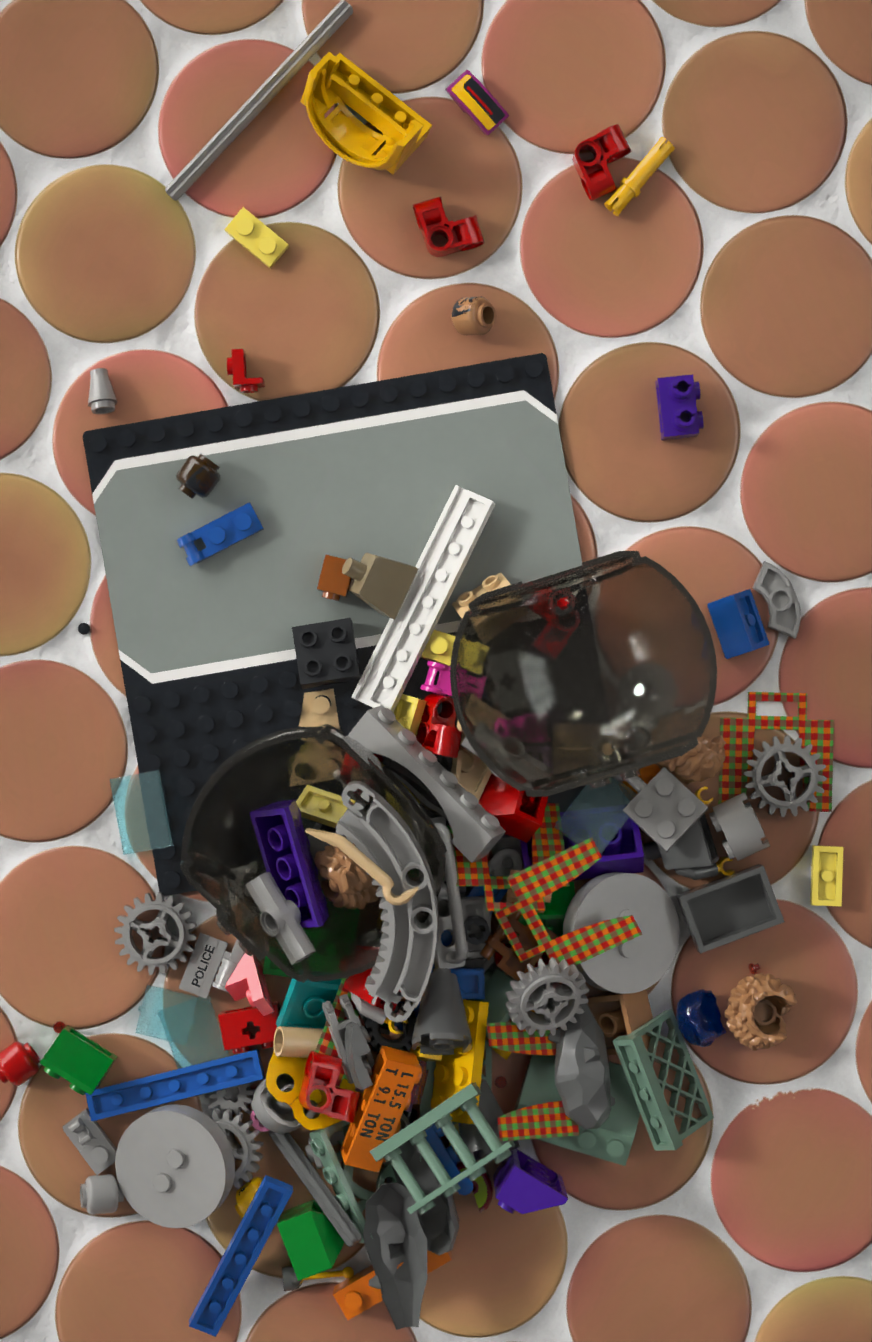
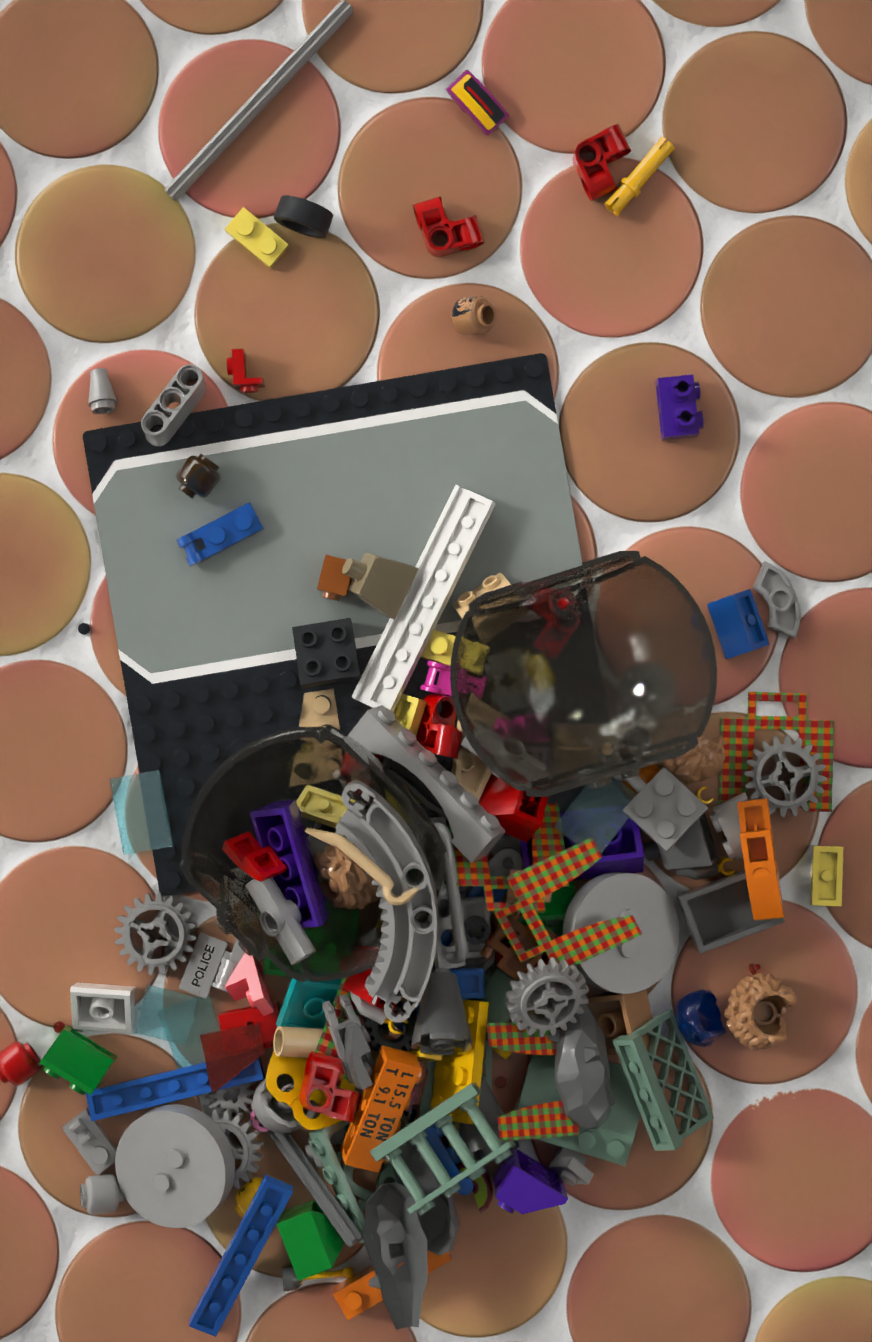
(102, 1007): none -> white slope
(174, 392): none -> light grey beam
(231, 1051): none -> clear red wing
(252, 858): none -> red slope
(303, 216): none -> black tyre
(342, 82): yellow piece -> none
(534, 678): none -> clear yellow piece
(570, 1167): none -> light grey bracket
(760, 859): none -> orange slope

